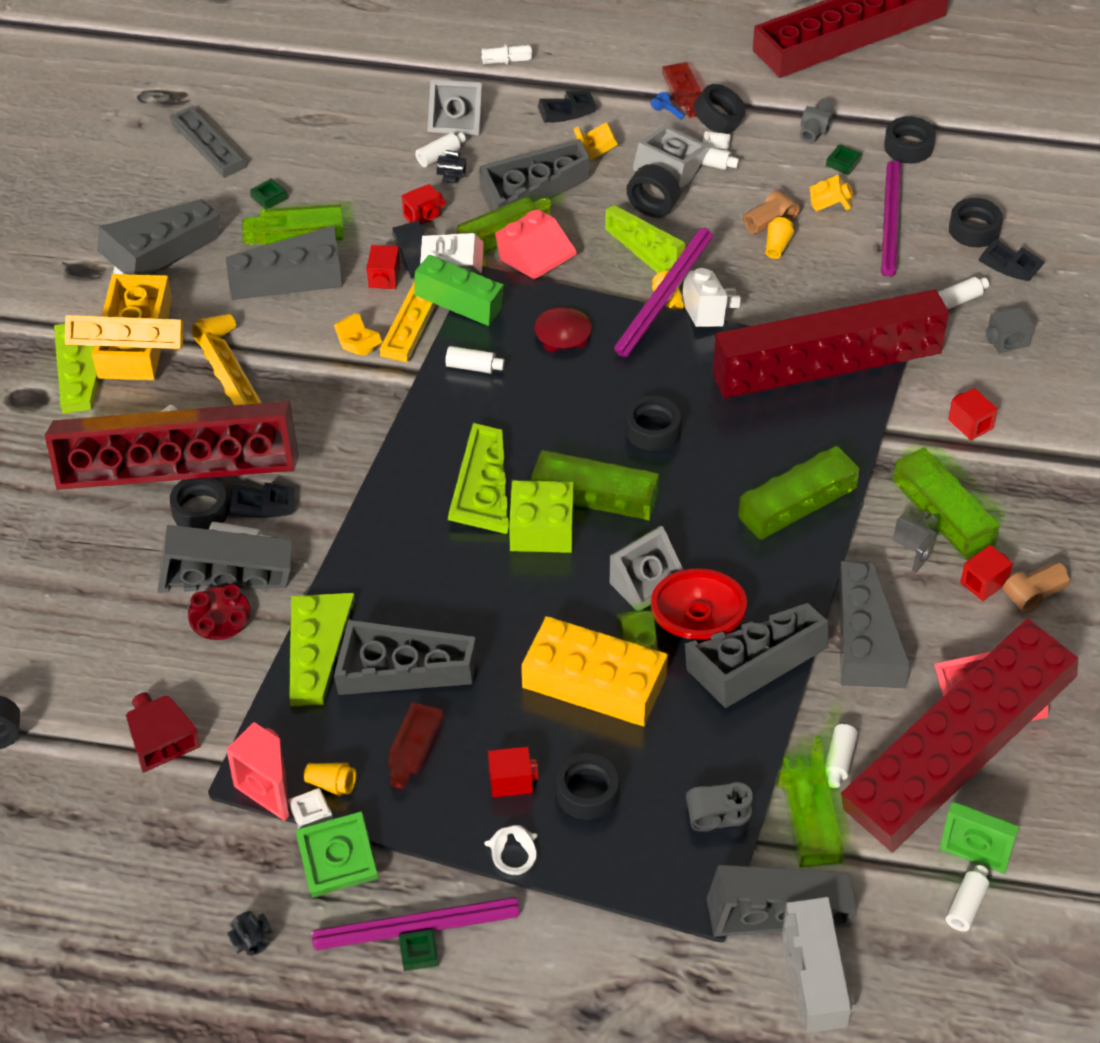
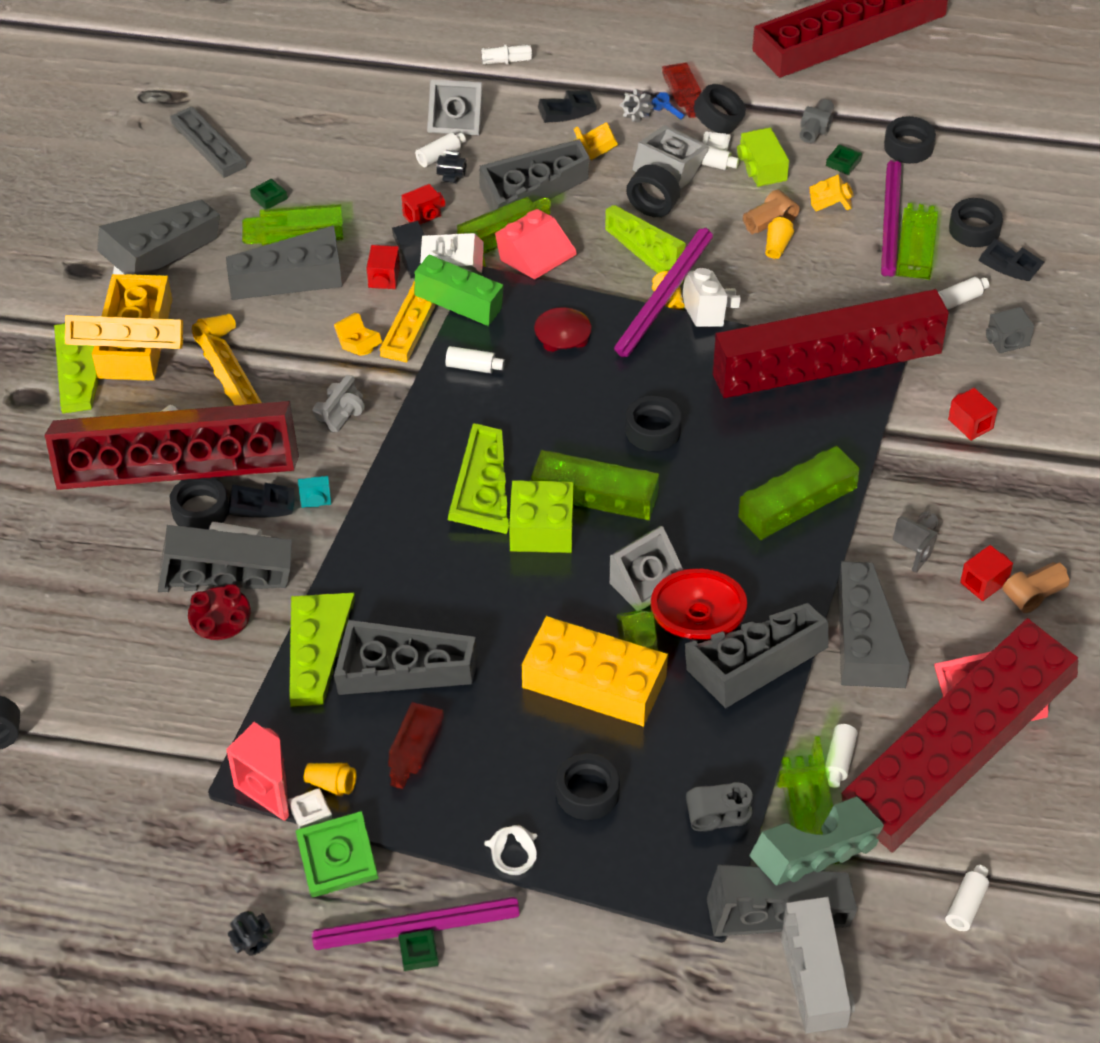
(160, 731): dark red torso -> none
(314, 491): none -> teal plate
(341, 403): none -> light grey hips
(511, 771): red brick -> none
(643, 108): none -> light grey gear
(763, 157): none -> lime brick
(791, 853): none -> sand green arch
(917, 243): none -> clear neon green hinge
(940, 493): clear neon green brick -> none
(979, 837): bright green plate -> none

